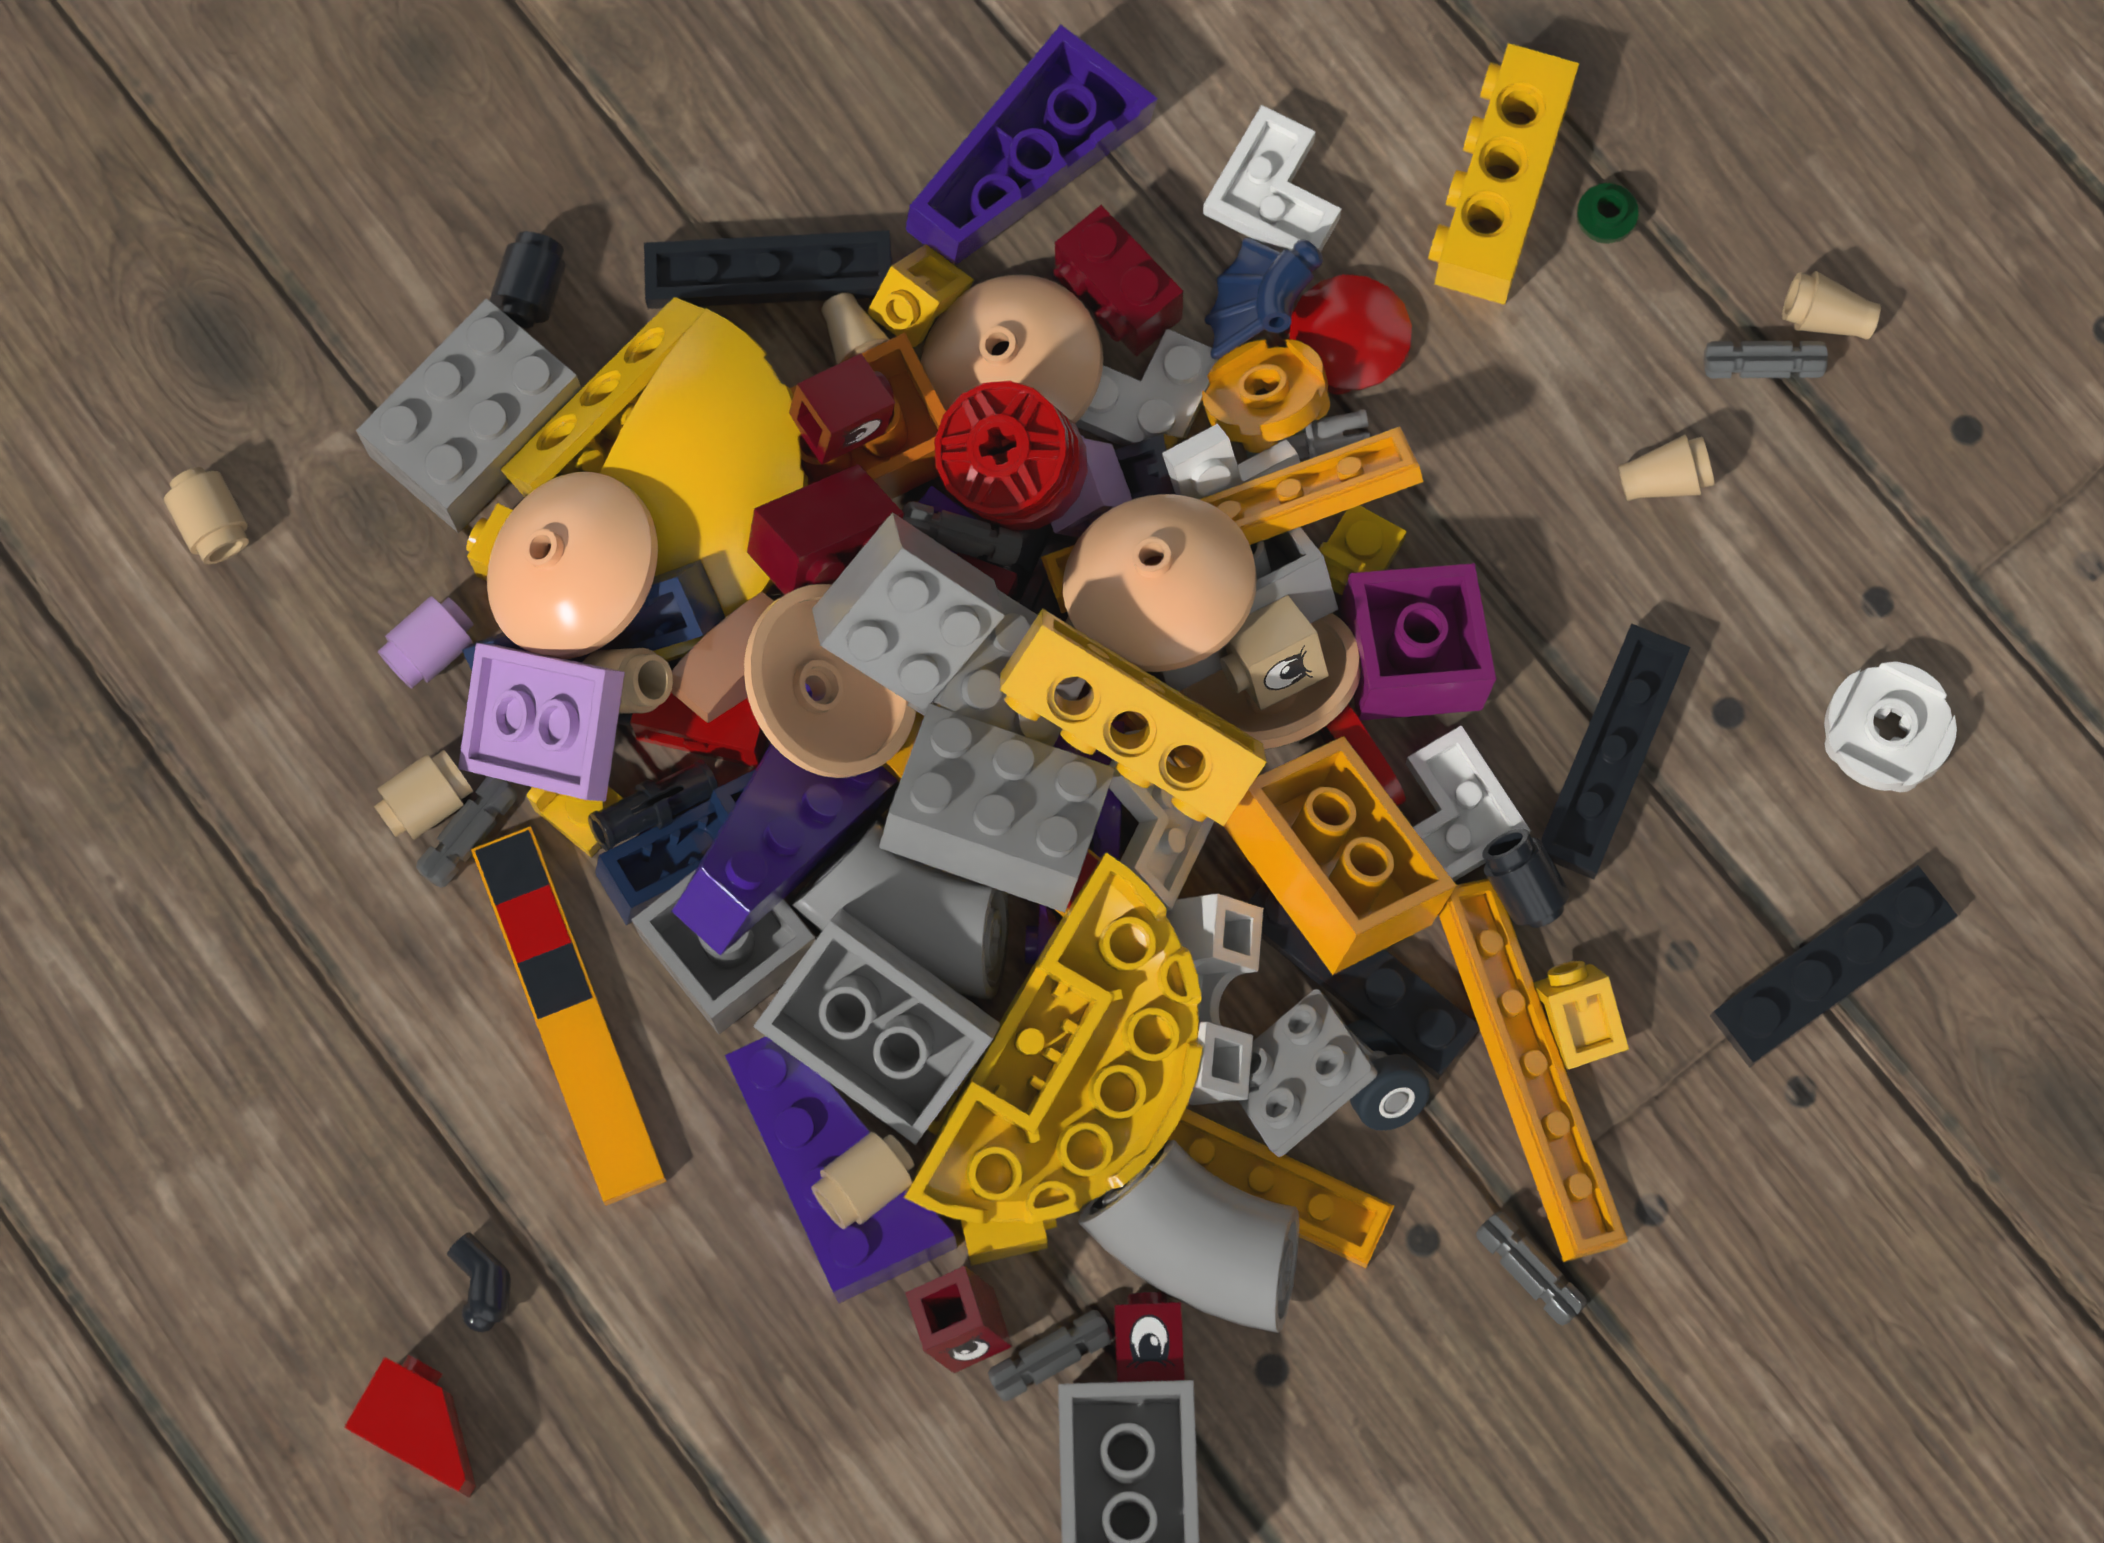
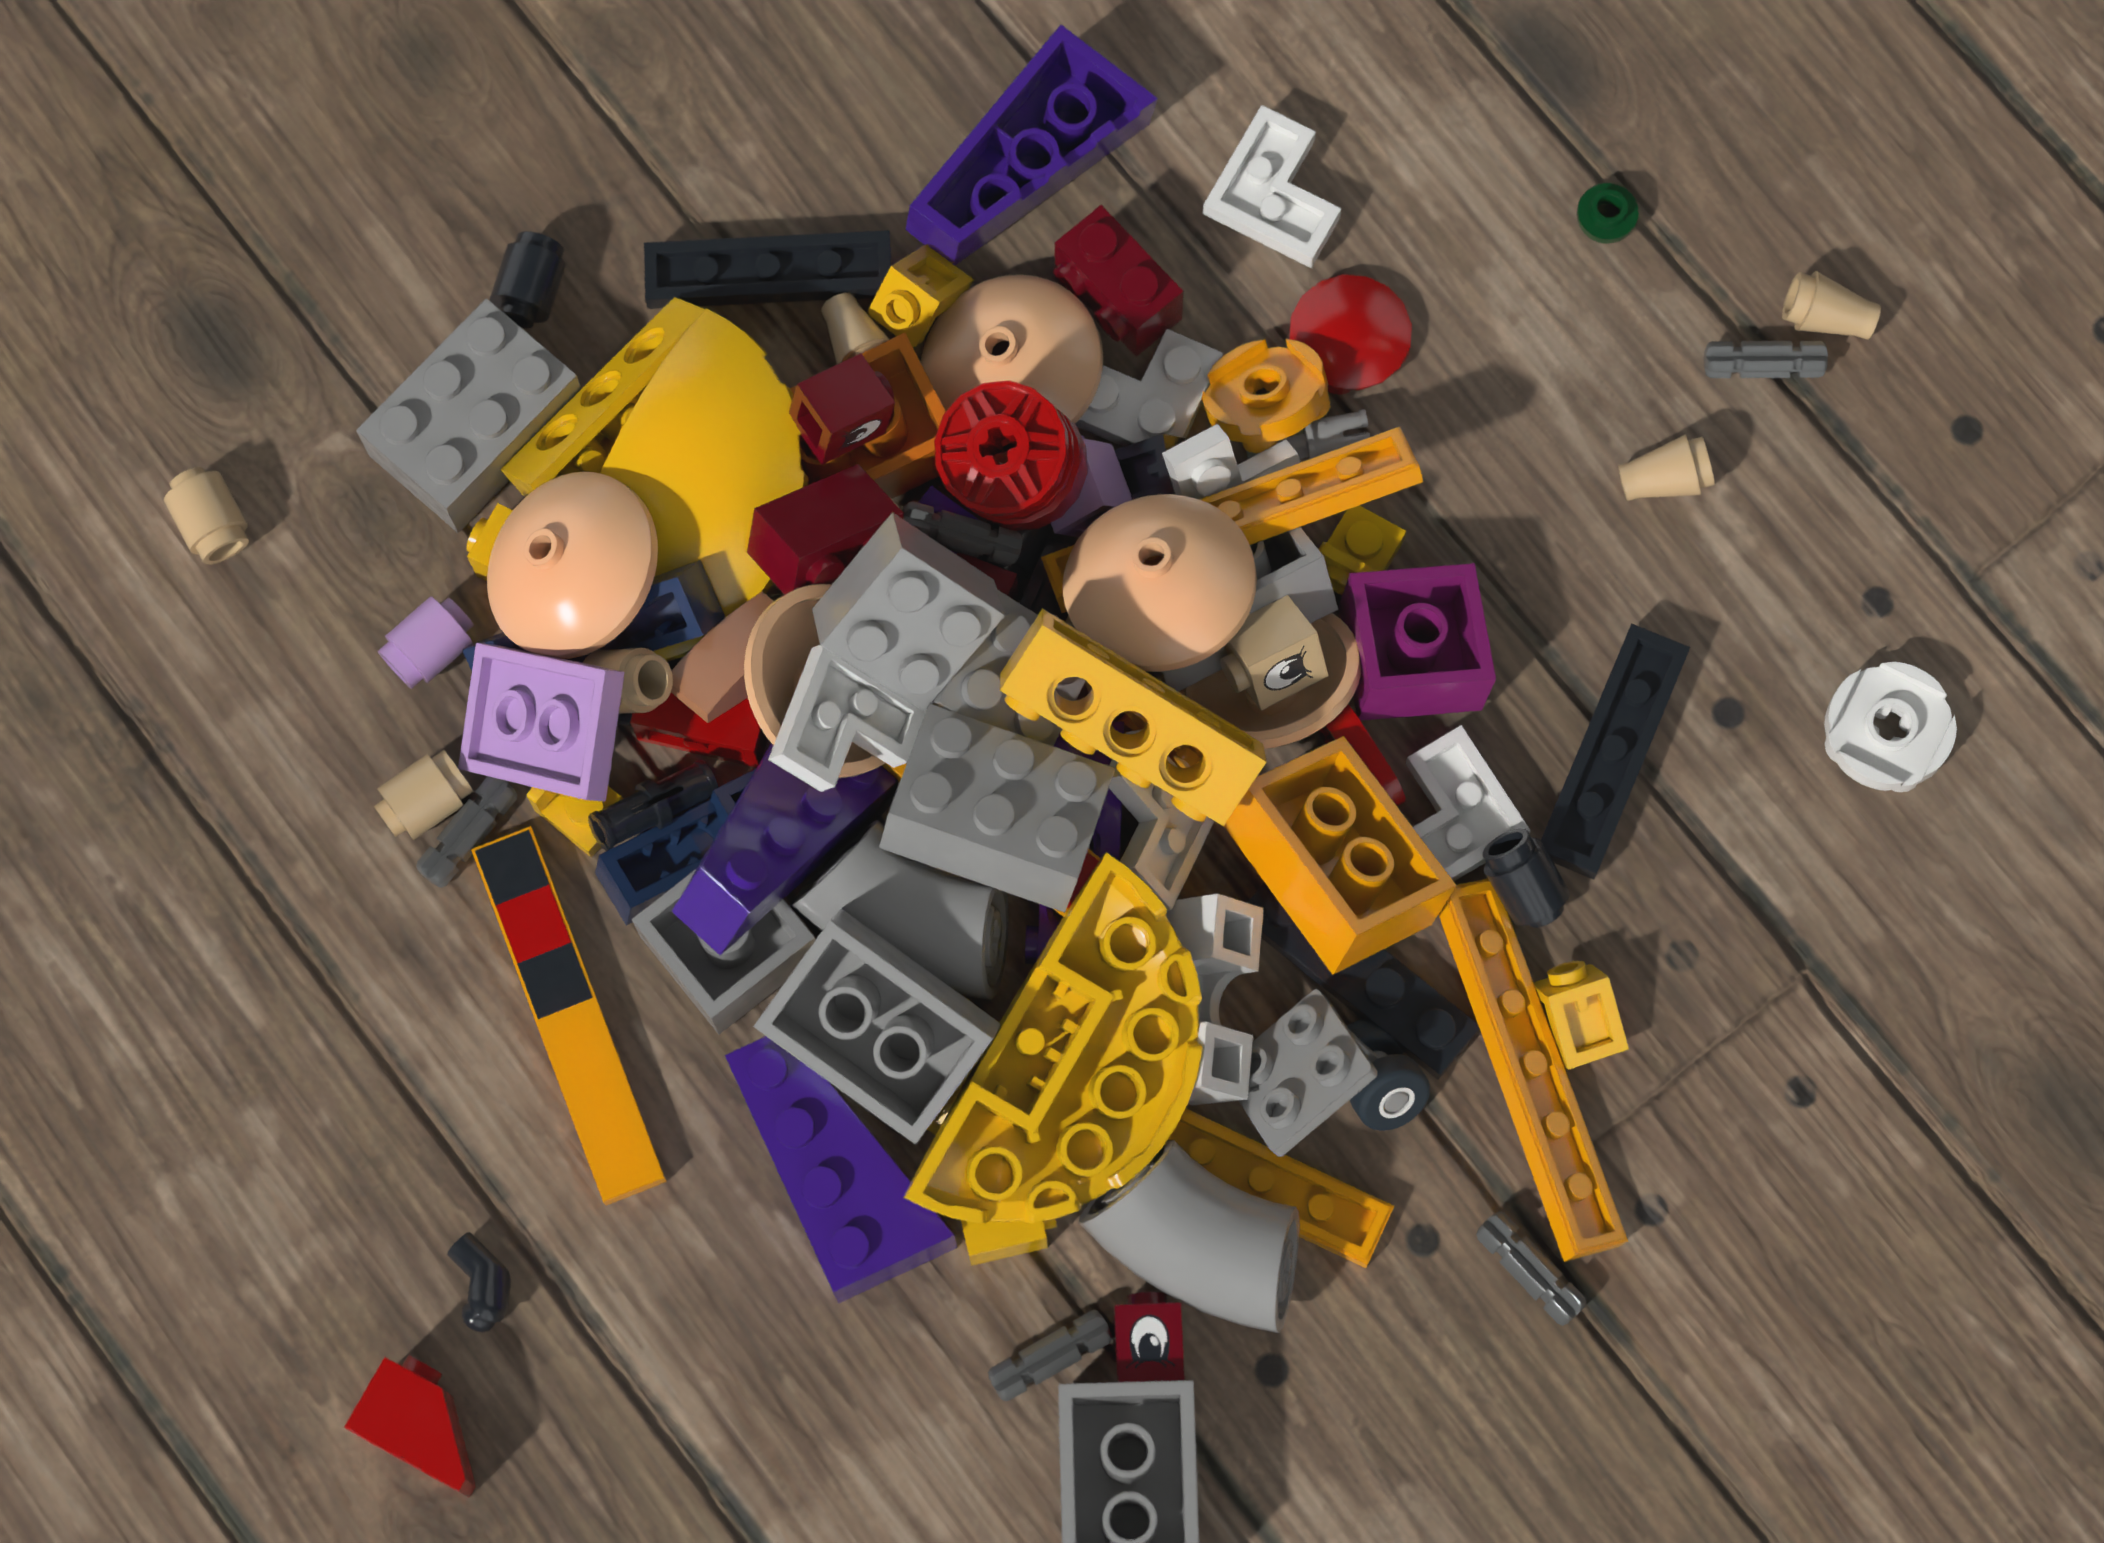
(839, 707): none -> white plate
(863, 1179): tan brick -> none
(958, 1319): dark red brick -> none
(1259, 292): dark blue arm -> none
(1487, 262): yellow brick -> none
(1833, 966): black plate -> none

